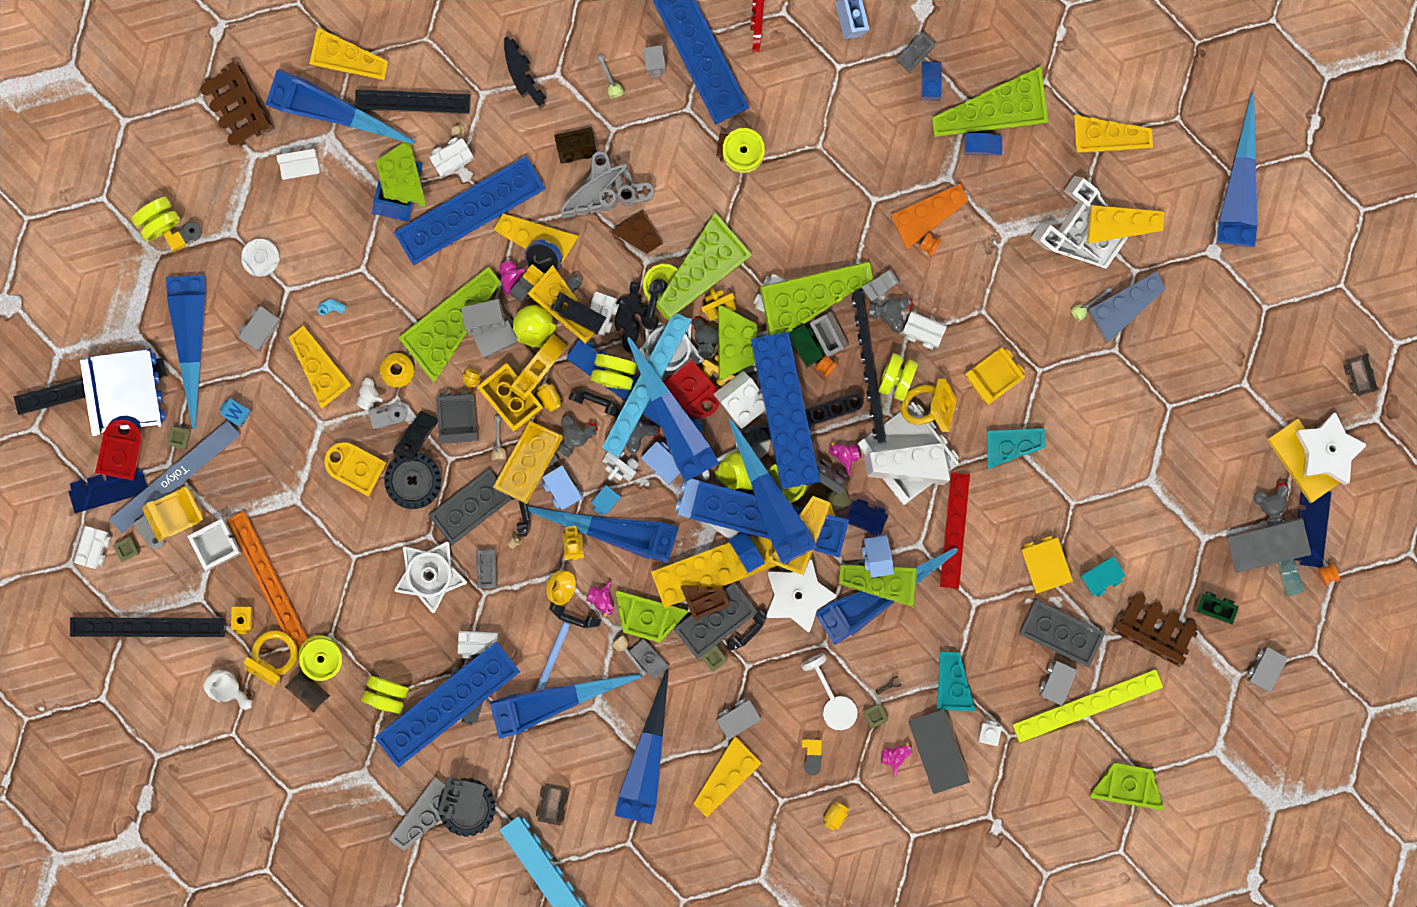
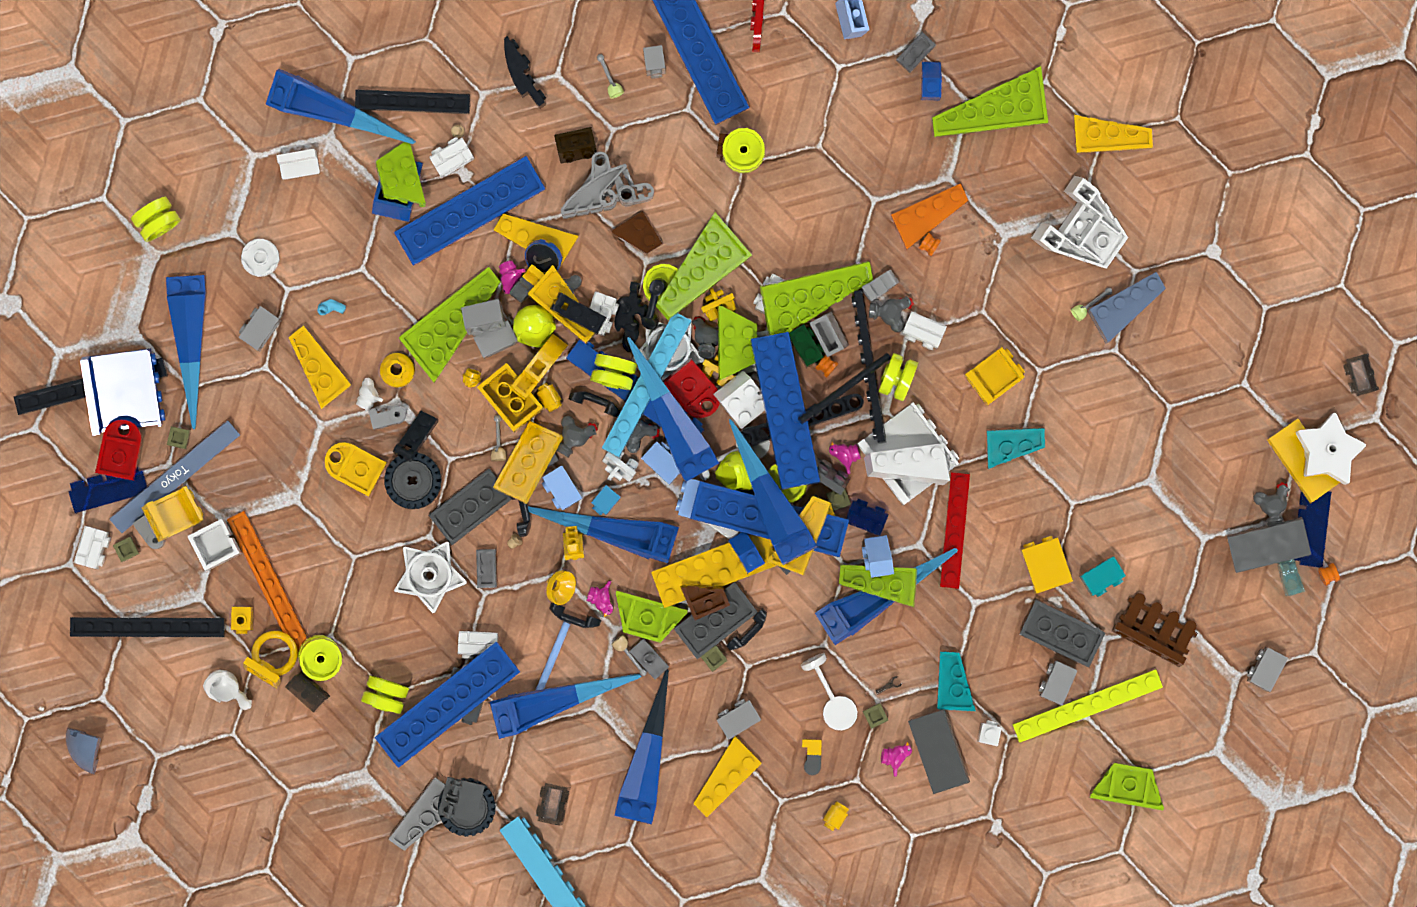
(83, 749): none -> sand blue brick
(183, 237): leg -> none
(235, 412): dark azure brick -> none
(246, 110): reddish brown fence -> none
(338, 55): yellow wing -> none
(457, 418): dark grey panel -> none
(784, 601): white plate -> none
(815, 409): none -> black bar
(942, 405): yellow tile -> none
(982, 144): blue slope -> none
(1117, 222): yellow wing -> none
(1217, 609): dark green brick -> none
(1239, 211): blue plate -> none

